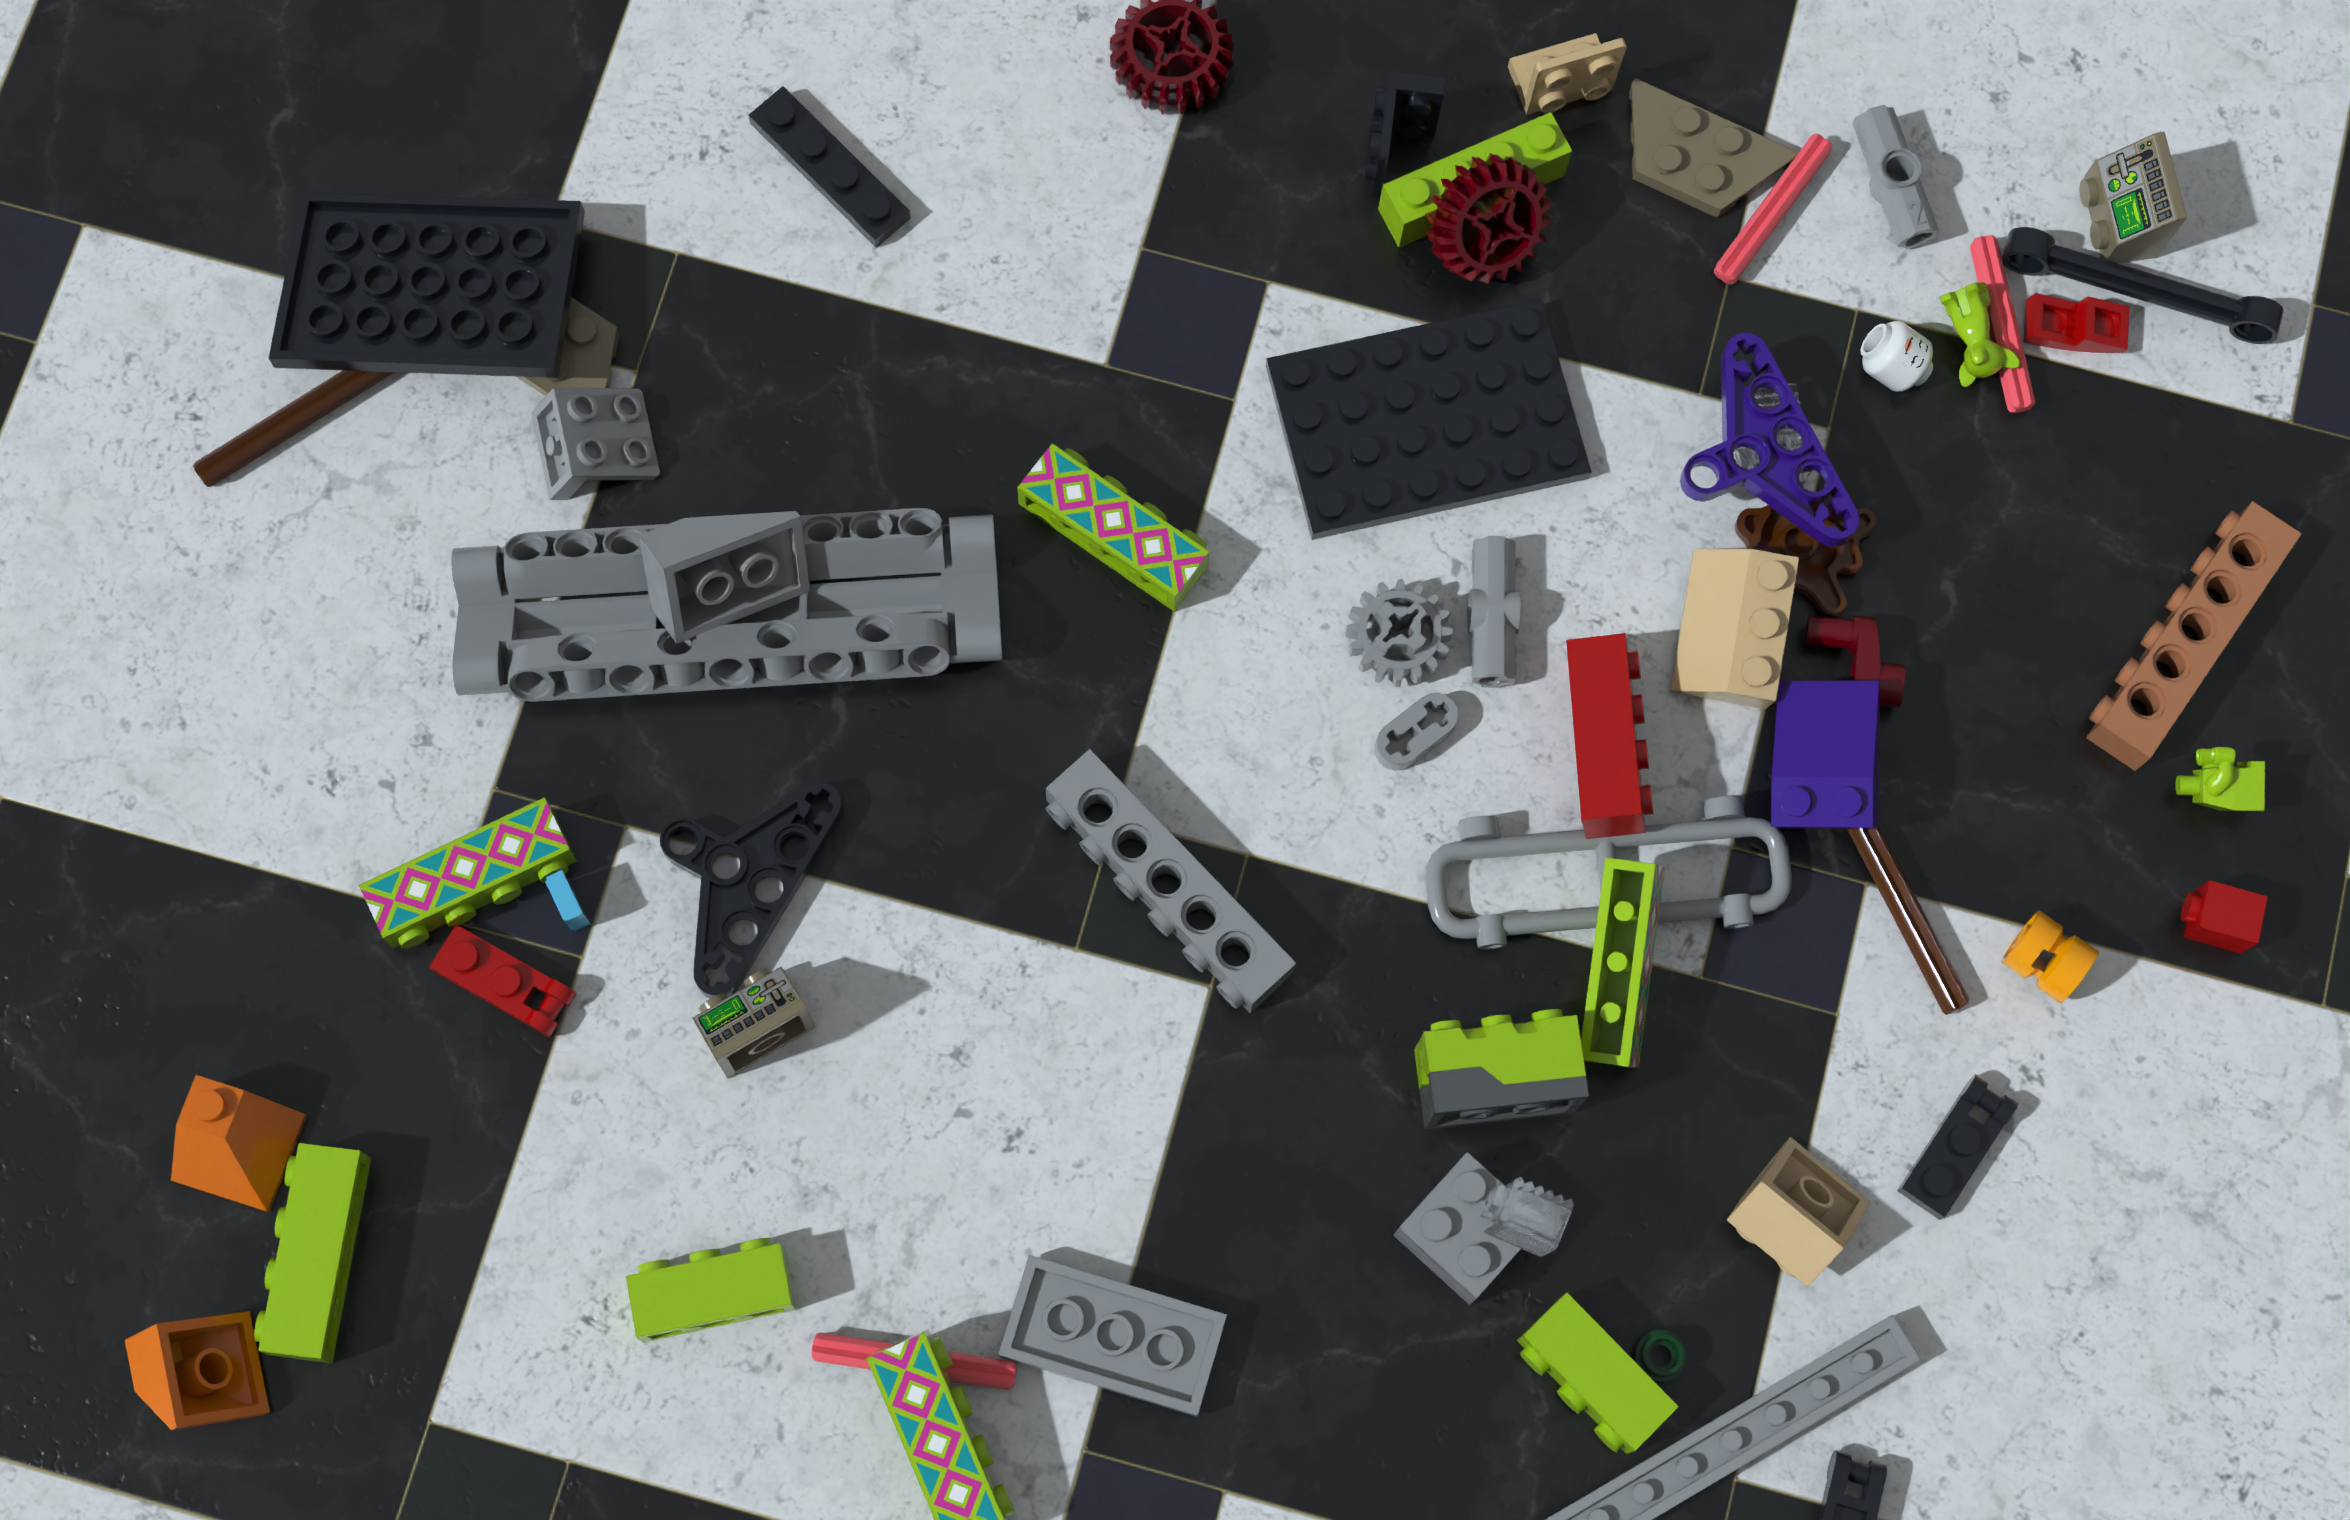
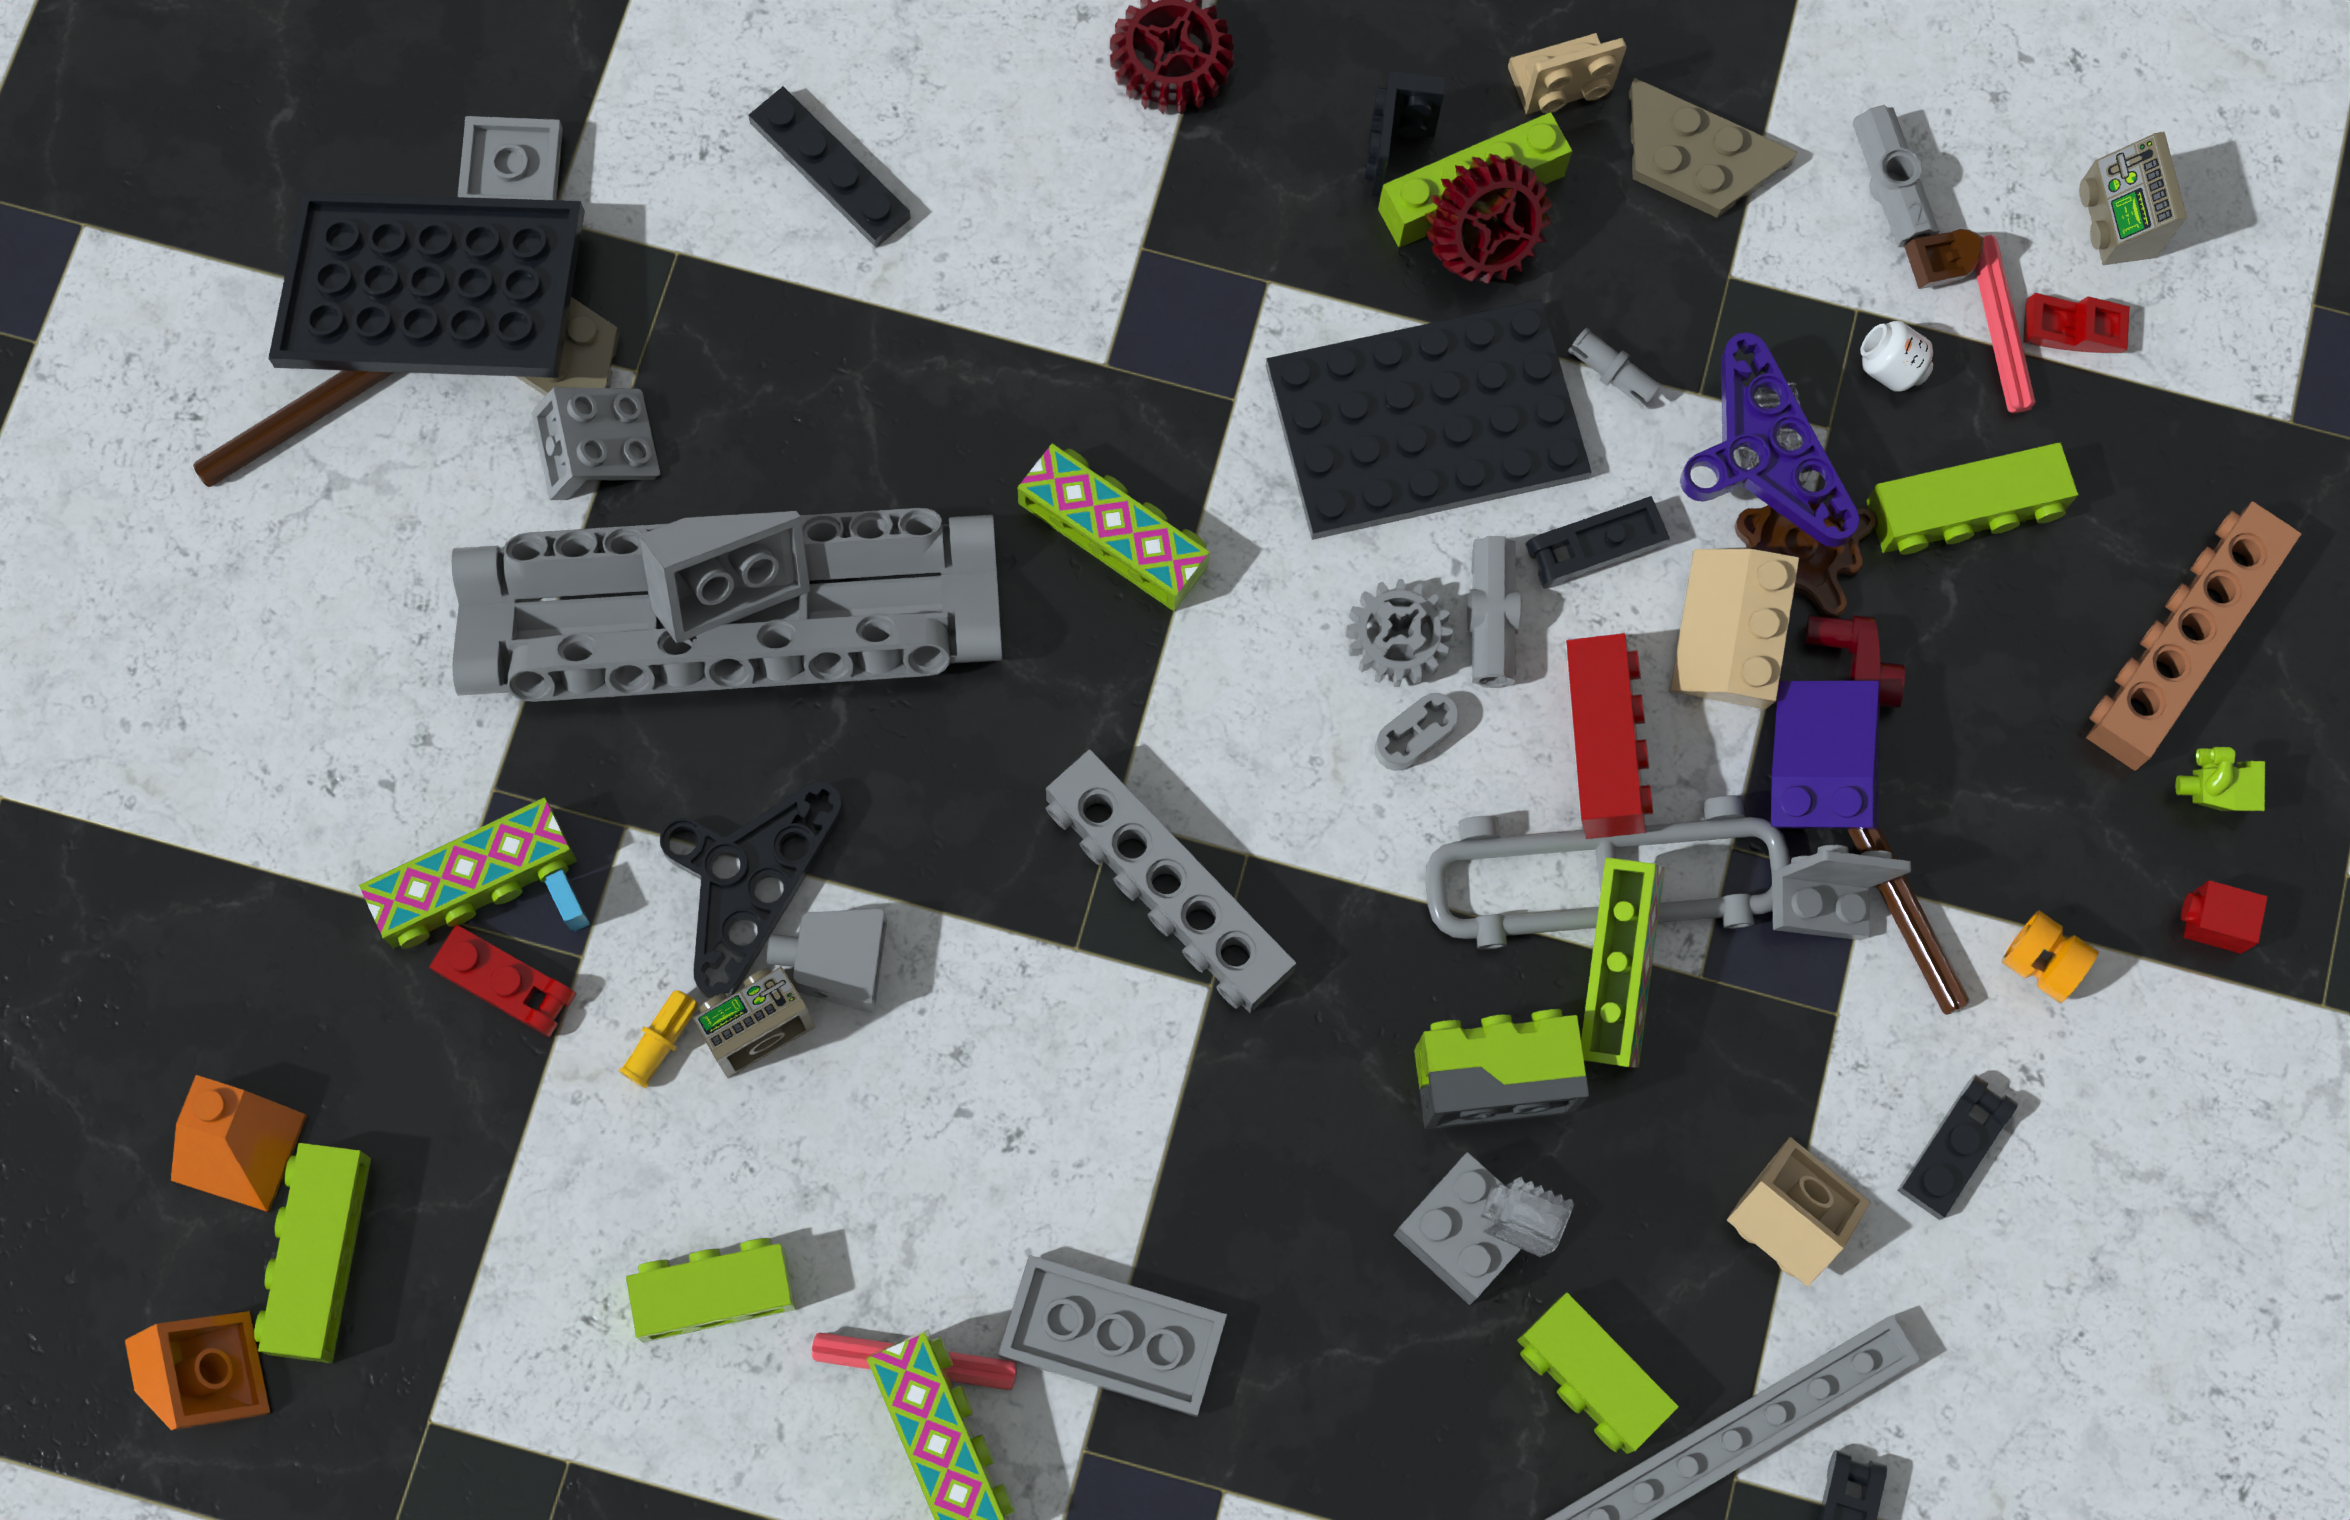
(510, 158): none -> light grey plate
(659, 1038): none -> yellow axle
(835, 956): none -> light grey torso
(1598, 541): none -> black plate
(1614, 367): none -> light grey pin
(1676, 1353): dark green plate -> none
(1772, 209): coral axle -> none
(1831, 891): none -> light grey bracket
(1944, 257): none -> reddish brown plate
(1971, 321): lime animal -> none
(1972, 499): none -> lime brick
(2248, 318): black piece -> none

